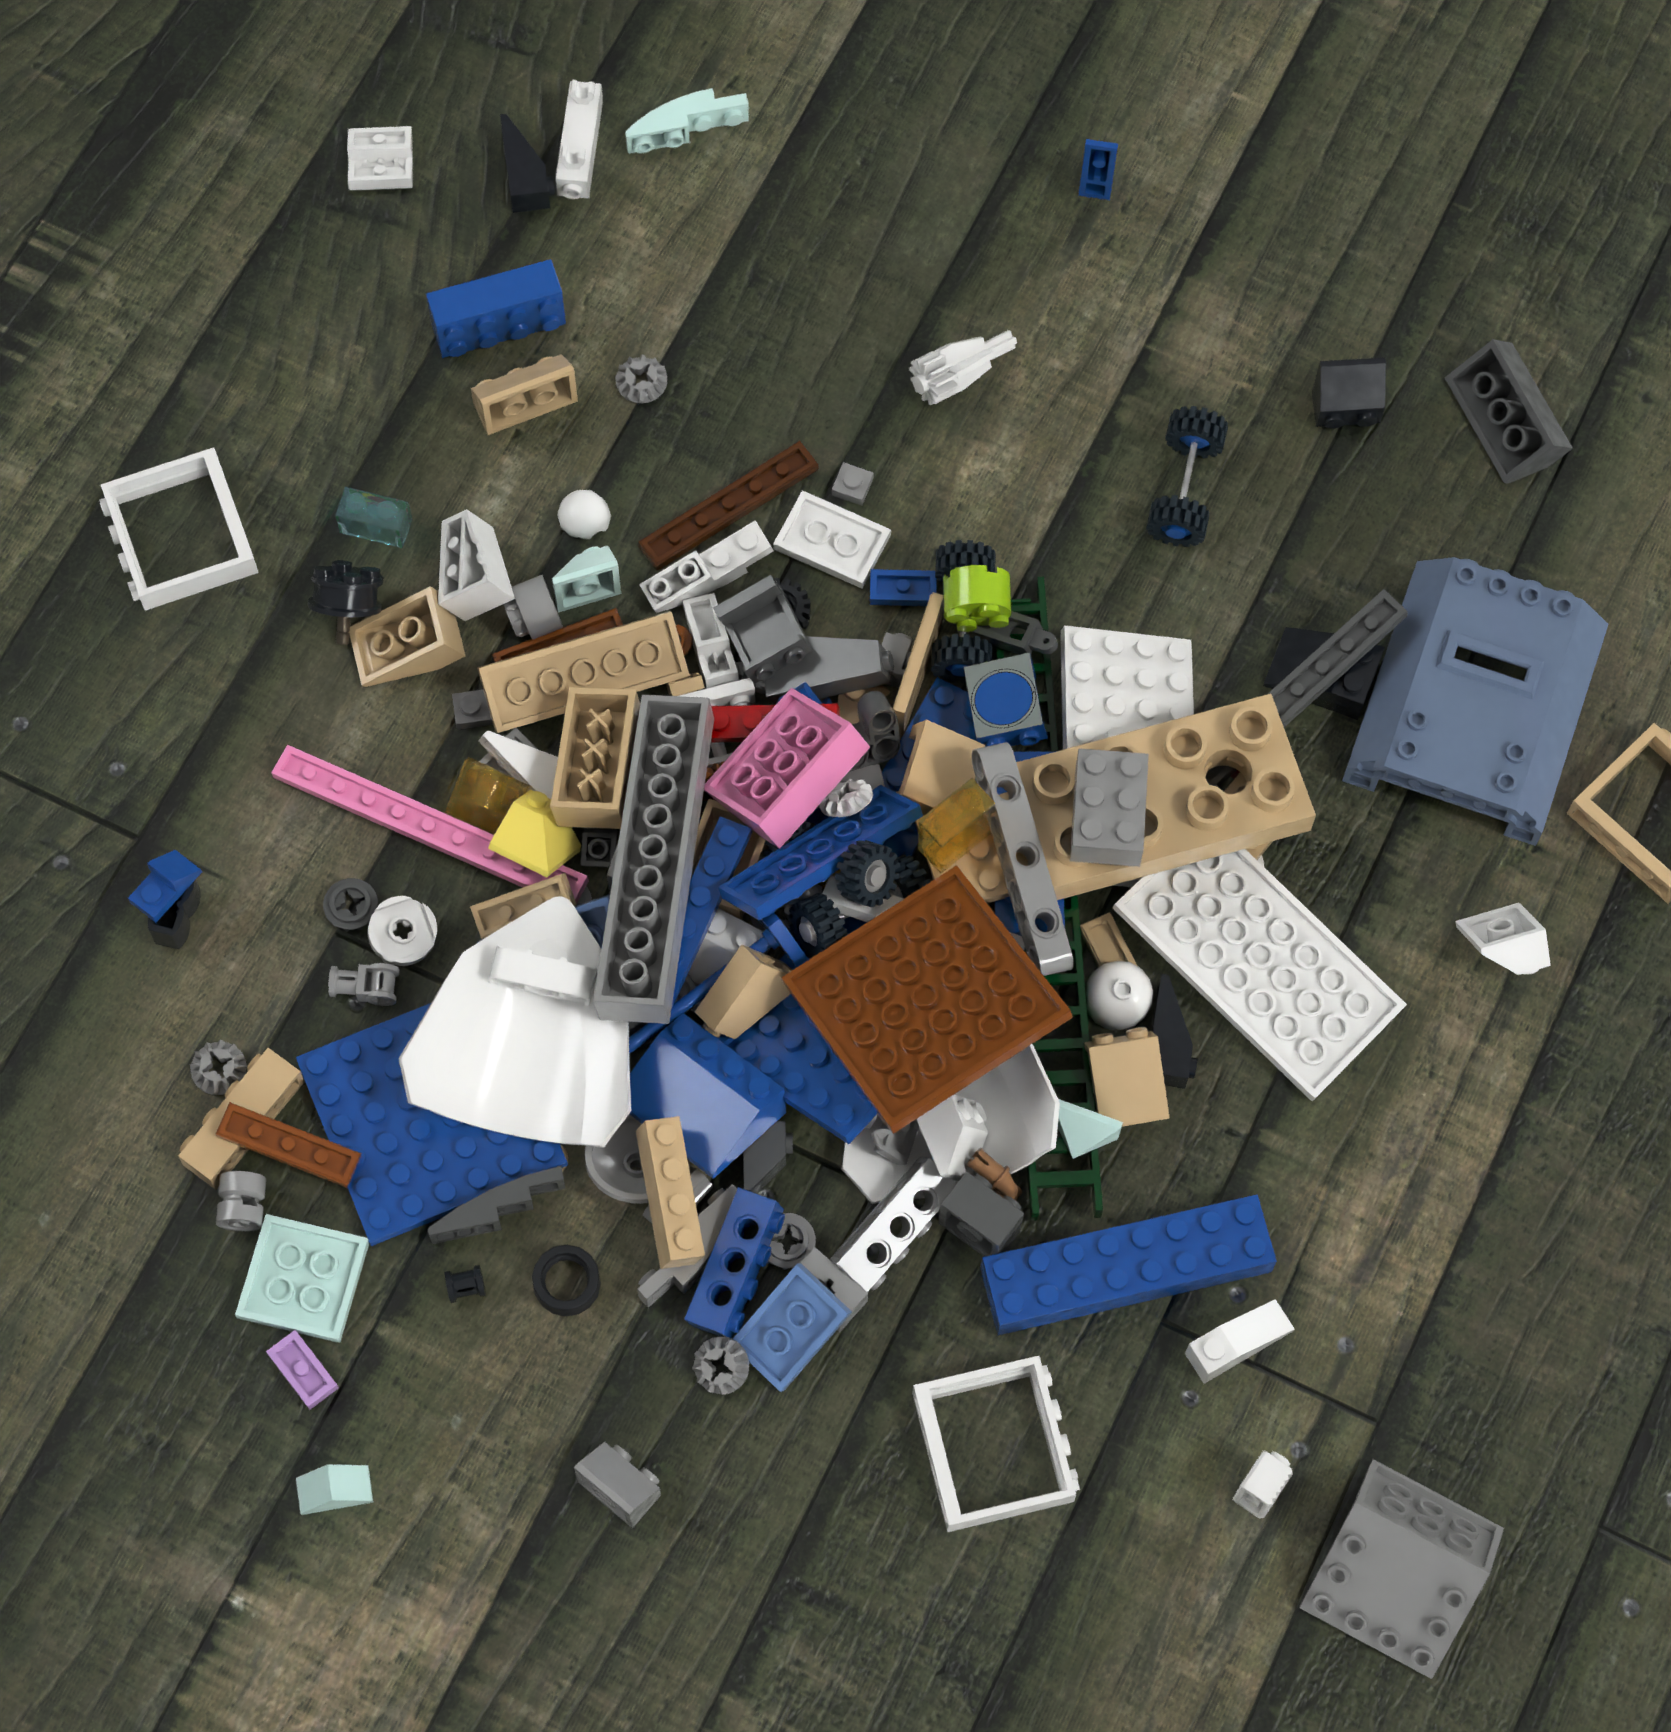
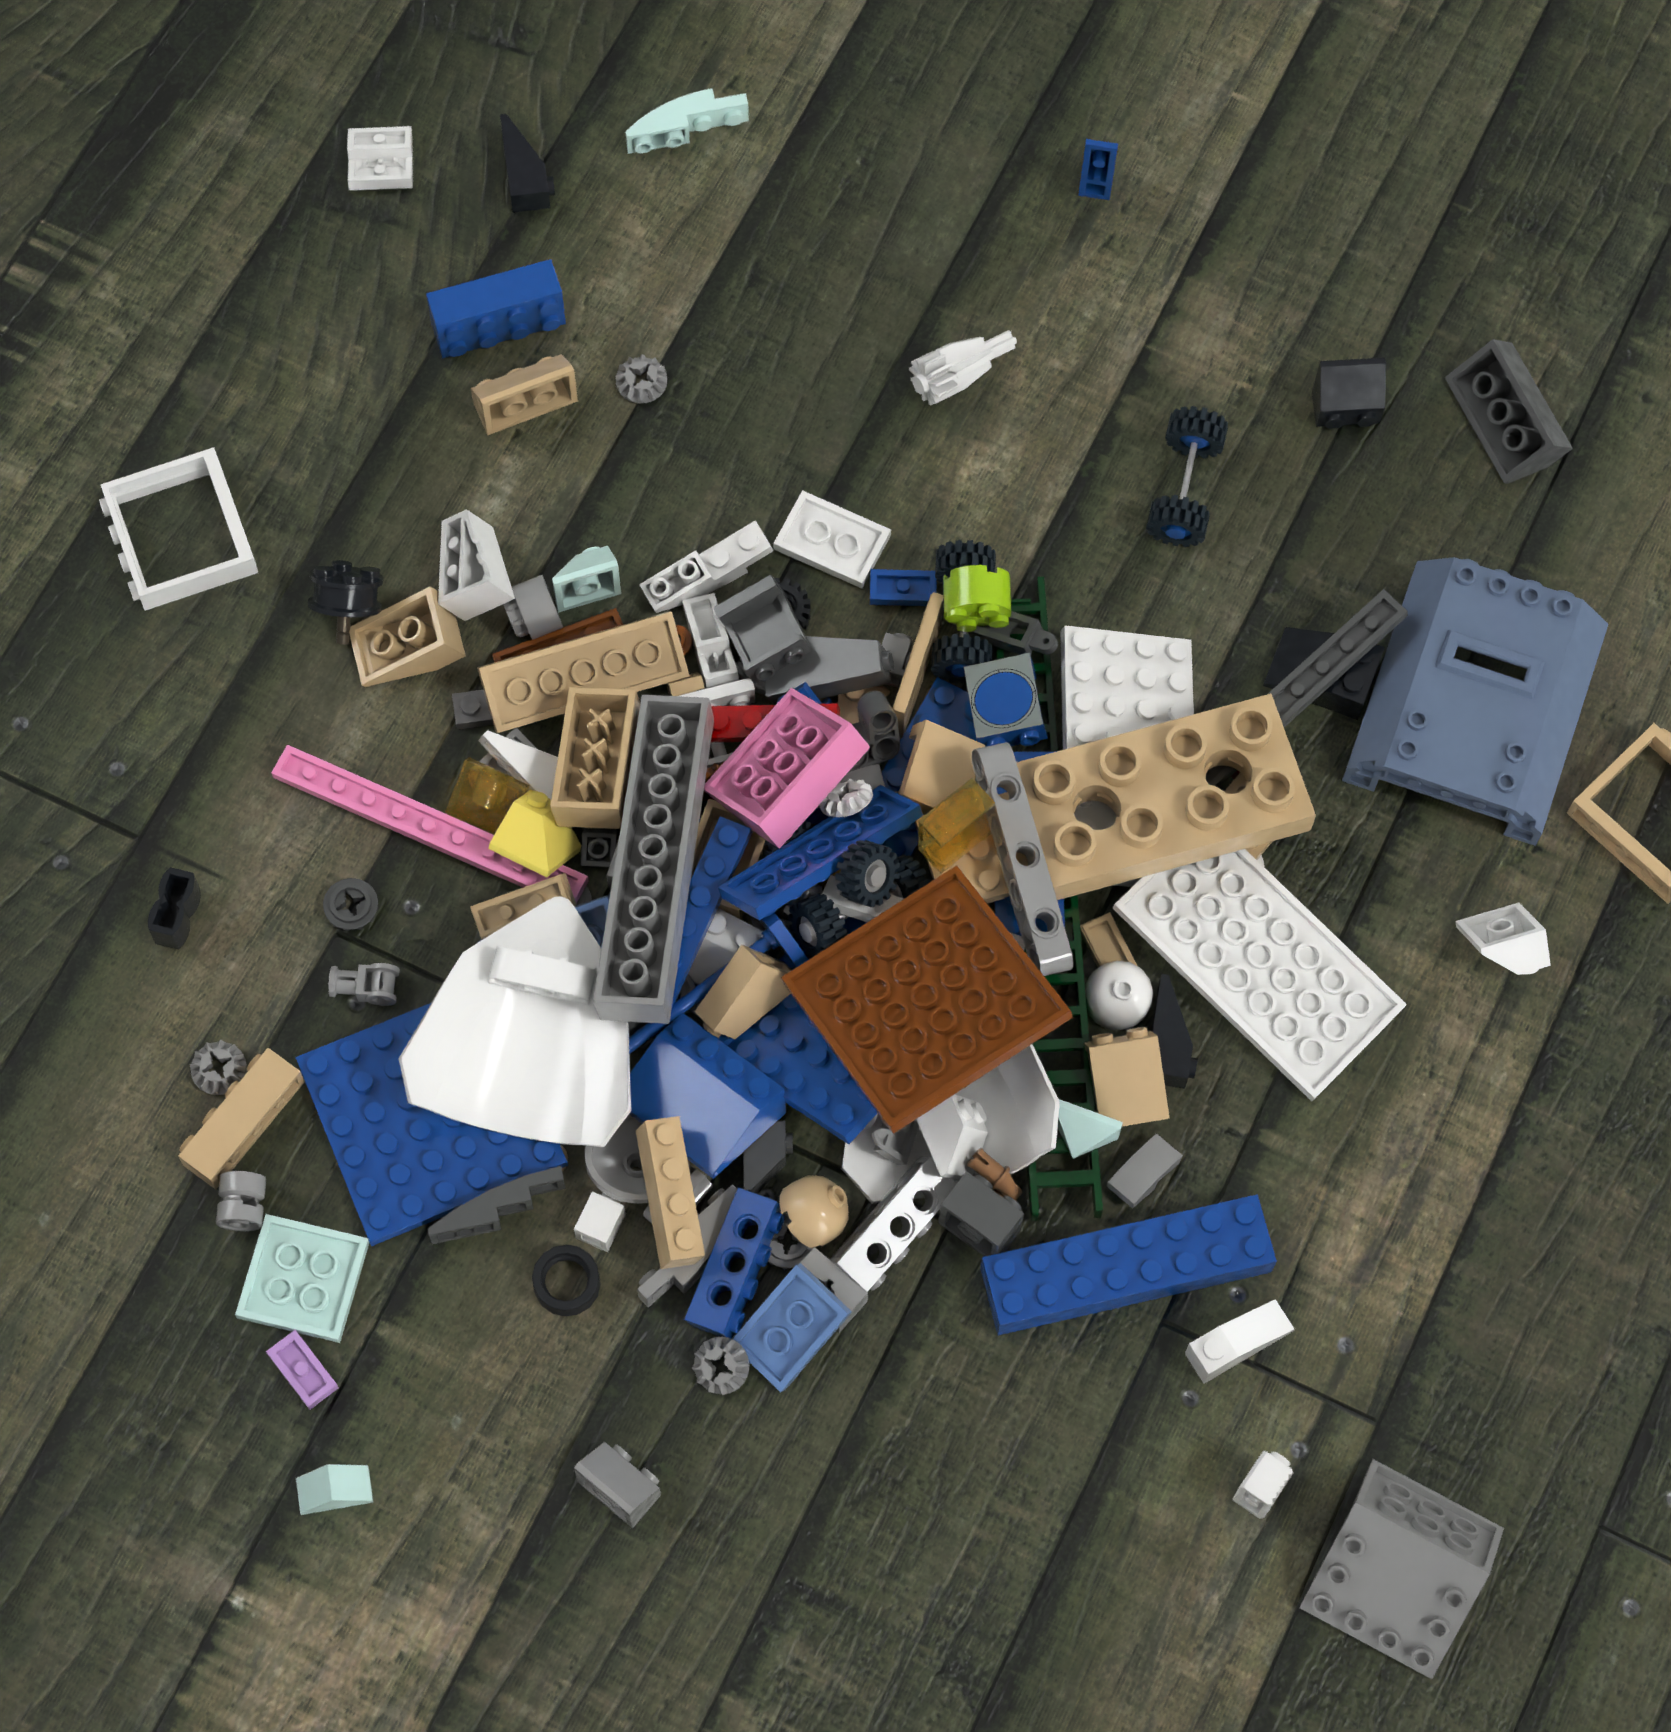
(164, 885): blue slope -> none
(288, 1144): dark orange tile -> none
(373, 517): clear light blue brick -> none
(393, 948): white plate -> none
(465, 1283): black bush -> none
(579, 139): white brick -> none
(583, 514): white hair -> none
(600, 1221): none -> white brick
(728, 505): reddish brown tile -> none
(816, 1209): none -> tan cylinder
(852, 483): light grey plate -> none
(1049, 1415): white window -> none
(1109, 807): light grey brick -> none
(1144, 1170): none -> light grey slope

